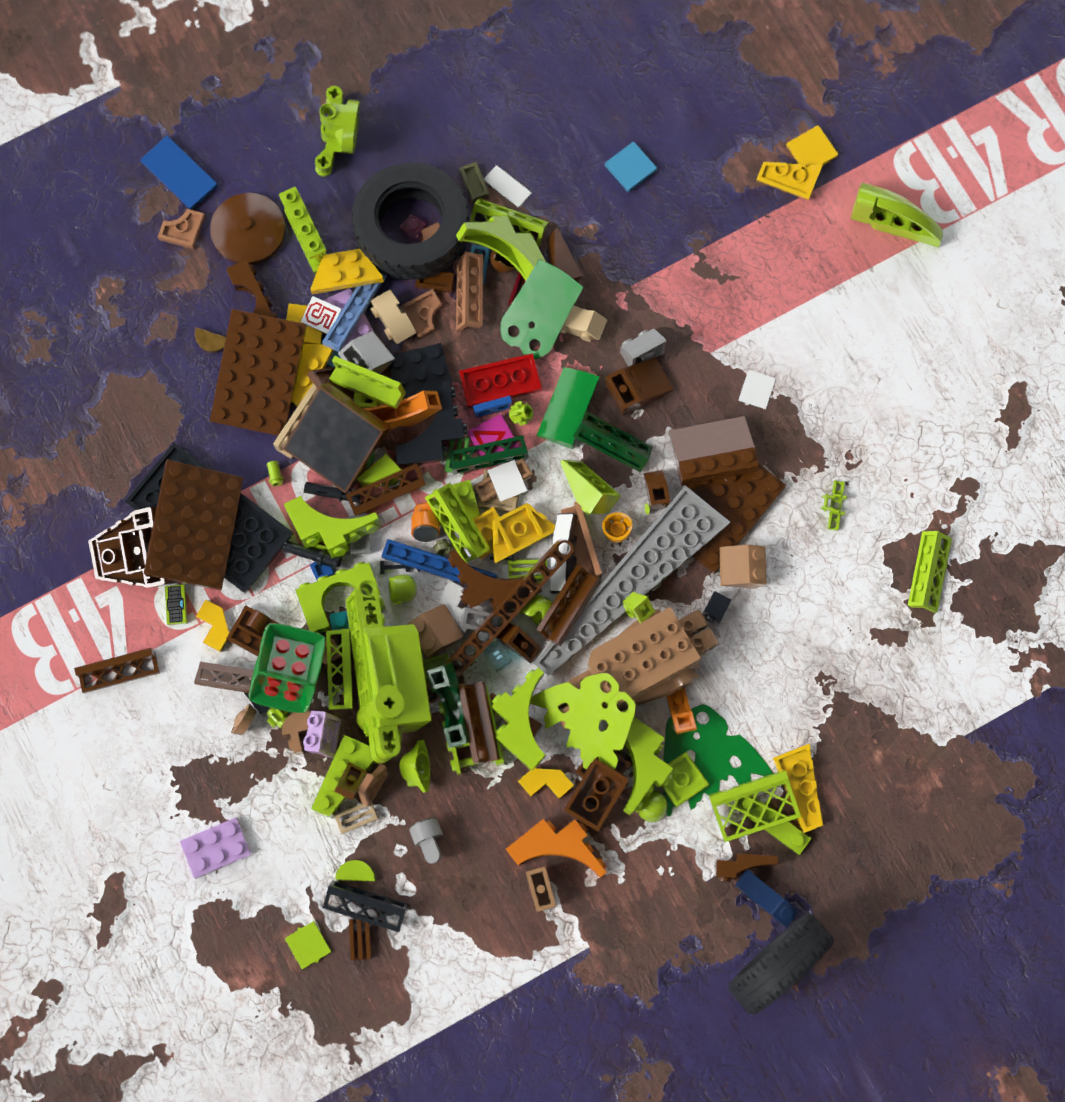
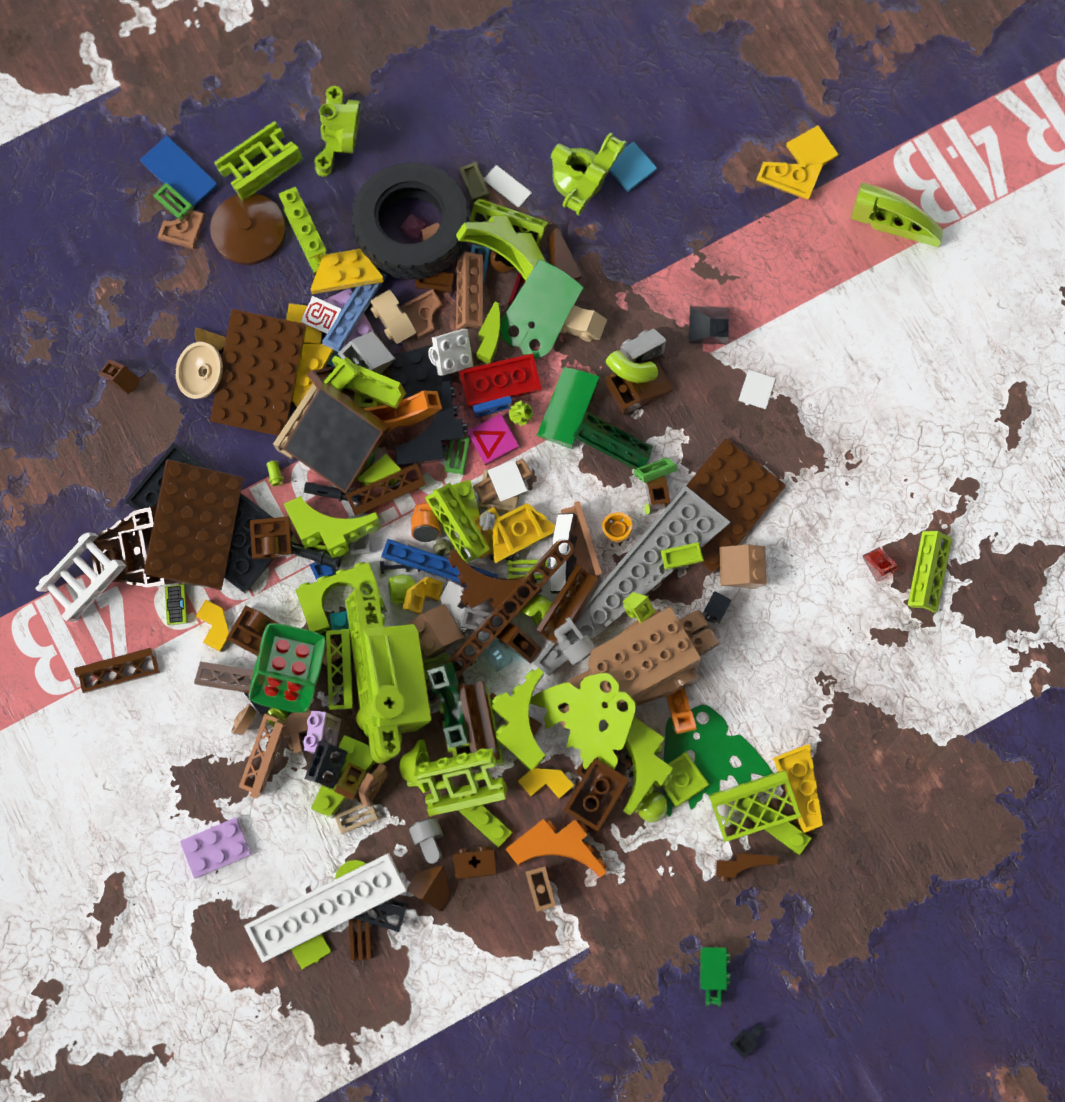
(98, 582): none -> white fence
(119, 376): none -> reddish brown slope
(184, 211): none -> bright green tile
(199, 370): none -> tan dish
(243, 280): reddish brown arch -> none
(264, 171): none -> lime fence
(267, 756): none -> nougat fence
(271, 538): none -> reddish brown plate
(323, 764): none -> black brick
(325, 907): none -> white plate
(343, 374): none -> lime tile
(415, 595): none -> yellow tile
(431, 887): none -> reddish brown slope
(451, 352): none -> white plate
(462, 796): none -> lime fence
(485, 868): none -> reddish brown brick
(487, 520): none -> light grey plate
(487, 824): none -> lime plate
(488, 459): dark green fence -> none
(489, 335): none -> lime slope
(574, 651): none -> light grey piece
(580, 187): none -> lime piece
(589, 488): lime slope -> none
(629, 370): none -> lime cylinder
(655, 470): none -> bright green tile
(682, 556): none -> lime tile
(708, 325): none -> black slope
(713, 450): slope -> none
(713, 972): none -> green brick
(745, 1042): none -> black plate
(766, 898): dark blue slope -> none
(781, 964): black tyre -> none
(831, 510): lime piece -> none
(880, 564): none -> clear red slope

